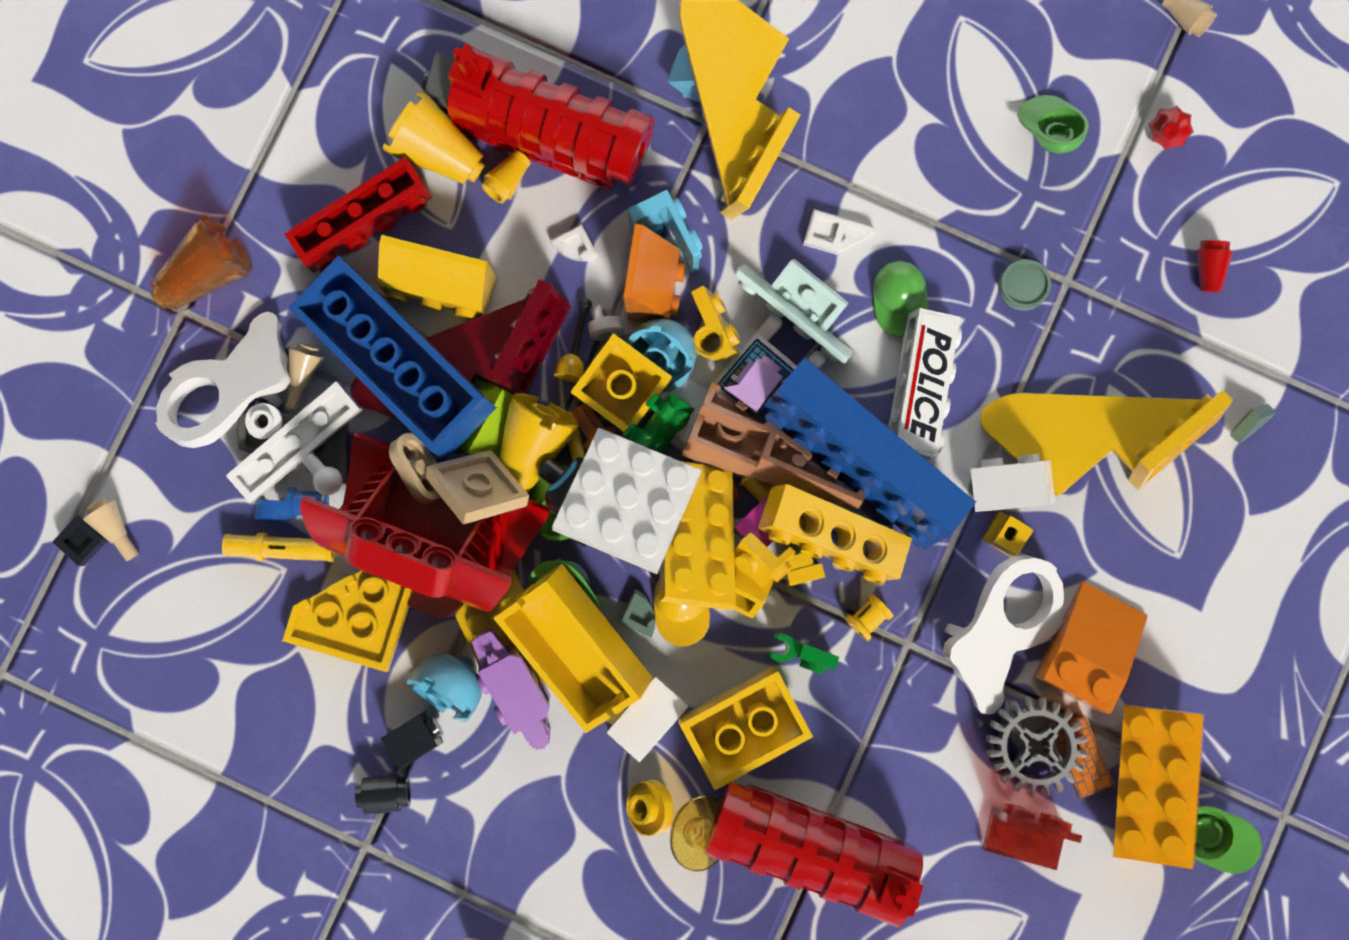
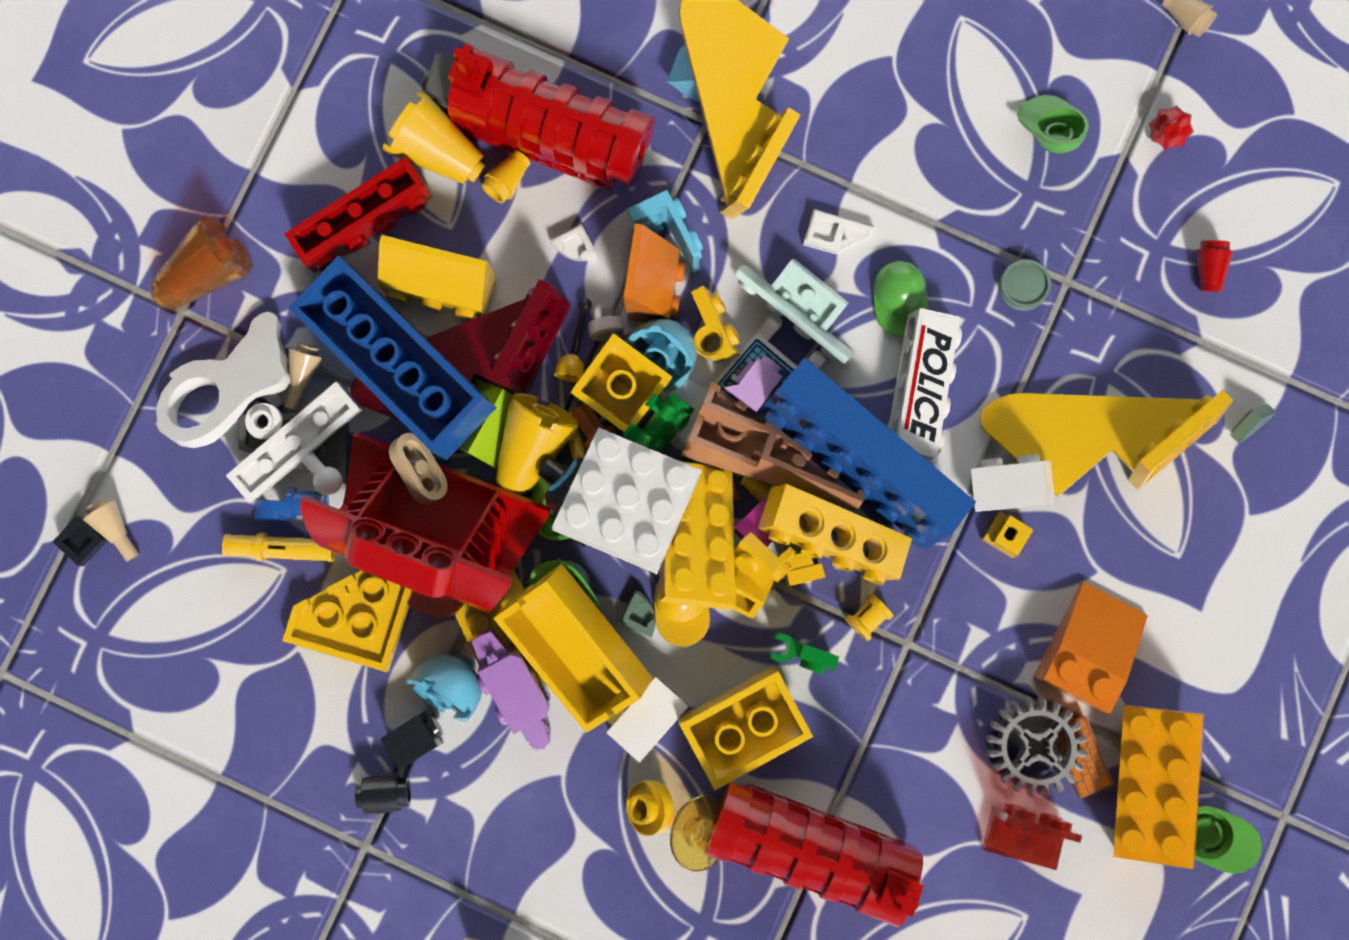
(476, 486): tan plate -> none
(986, 647): white animal -> none

